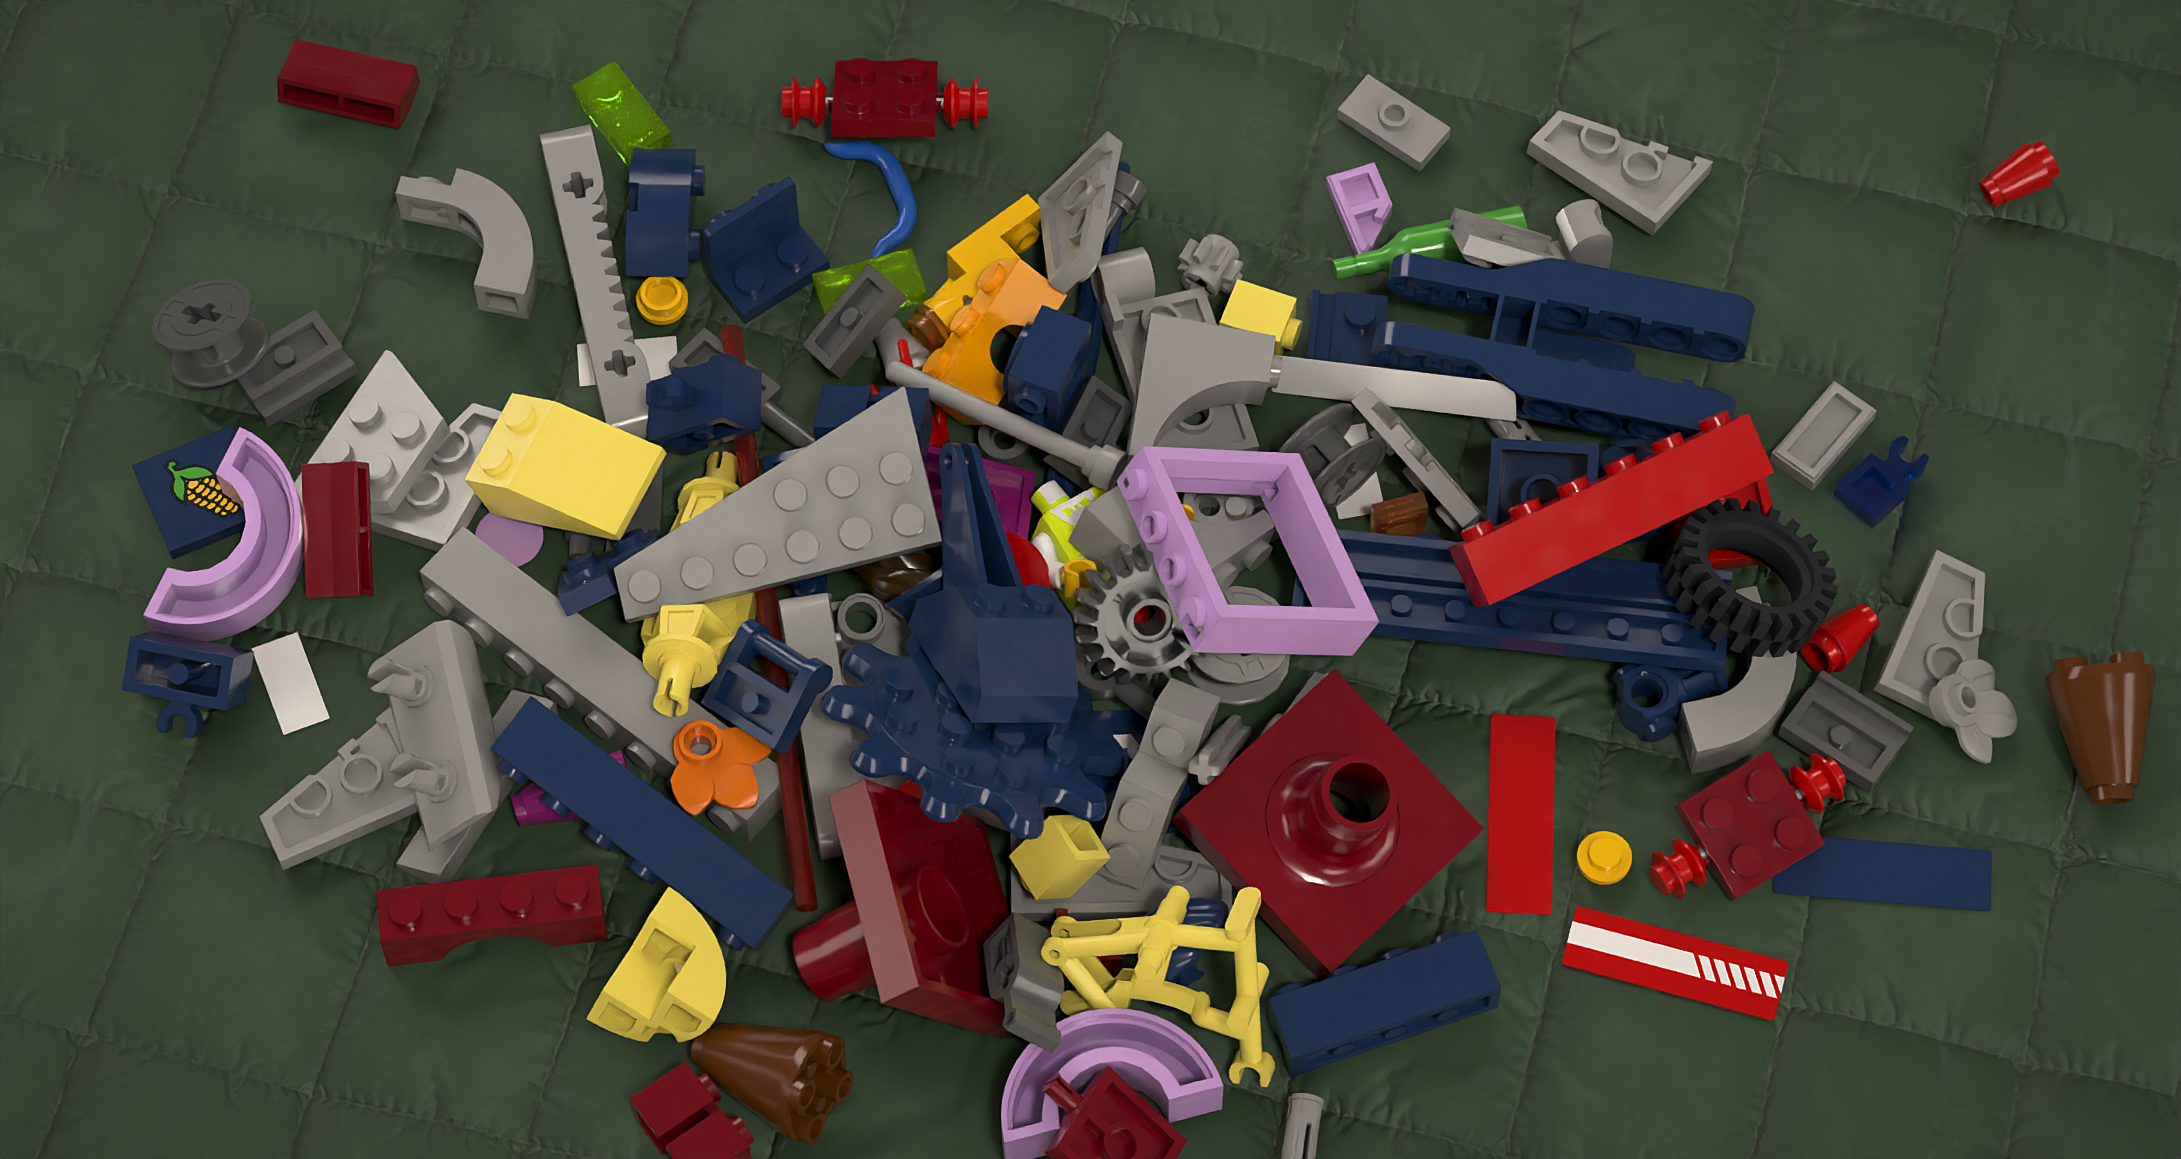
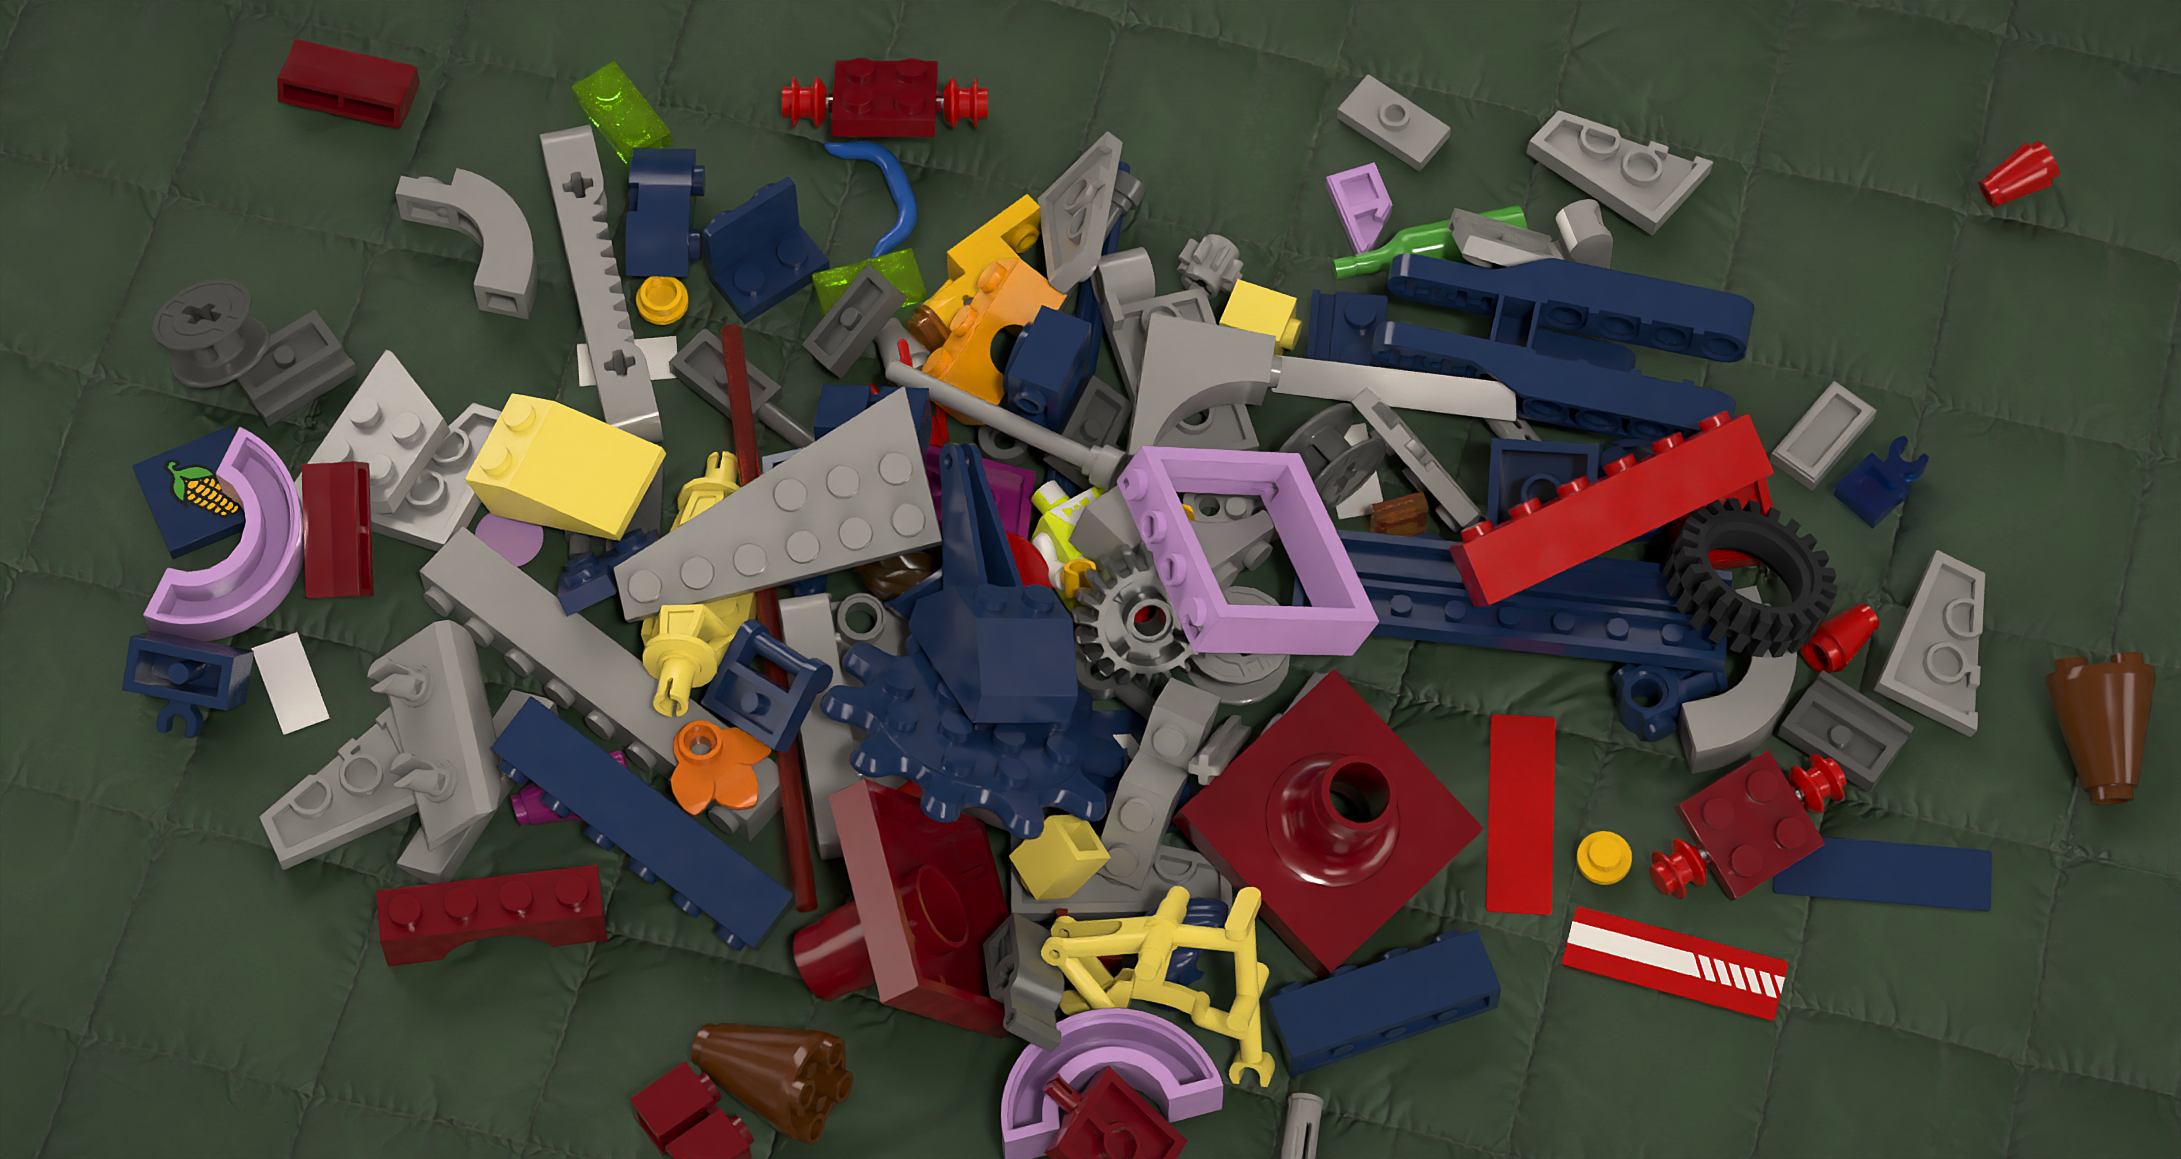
(667, 979): light yellow brick -> none
(704, 405): dark blue brick -> none
(1973, 708): light grey plate -> none

